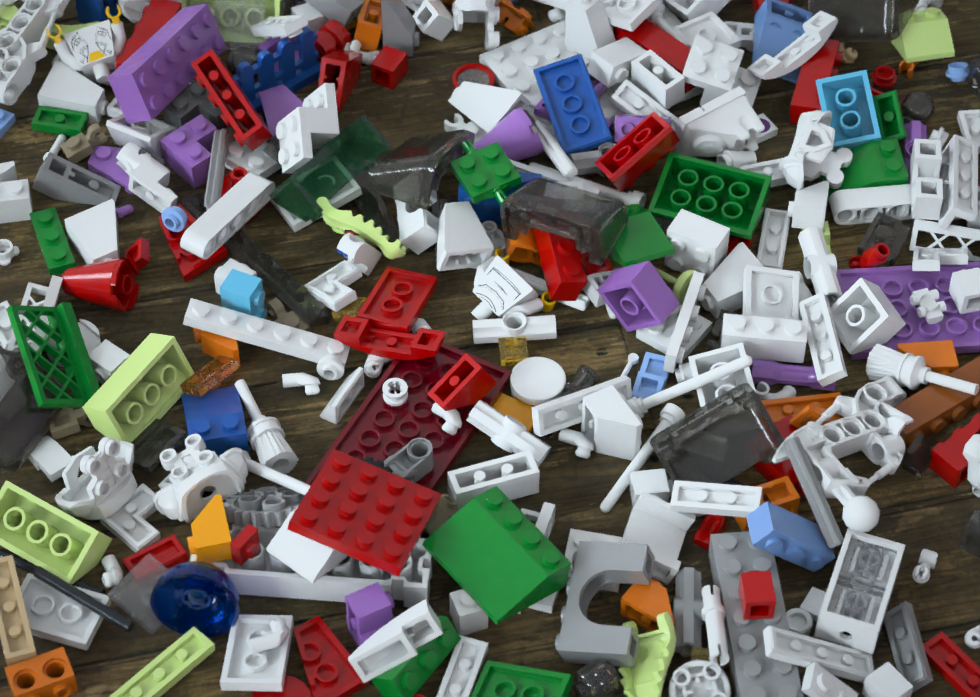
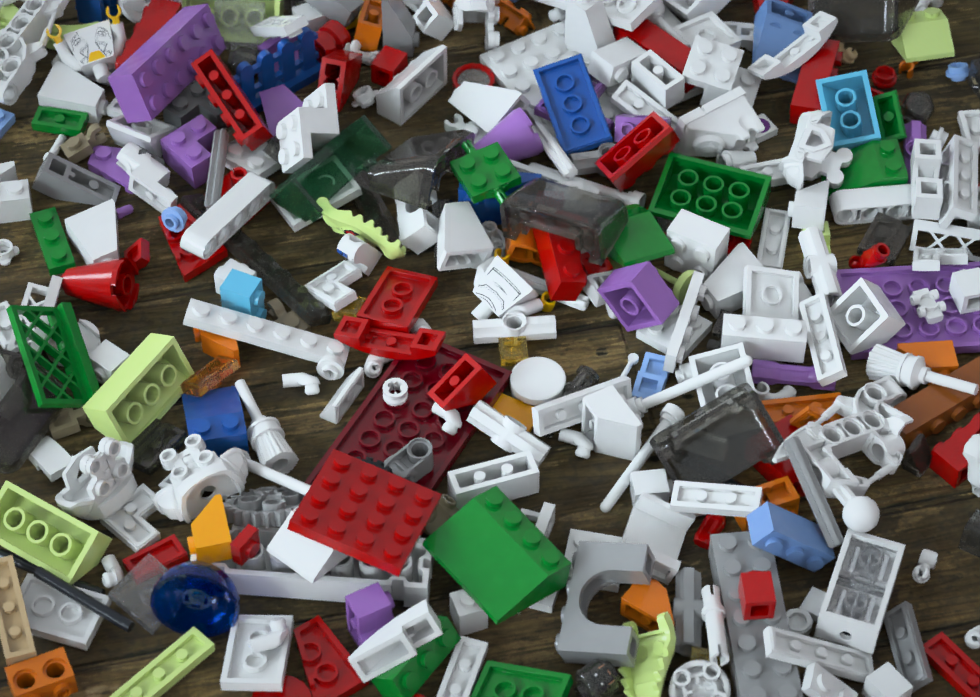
(364, 96): none -> white plate
(413, 86): none -> white slope

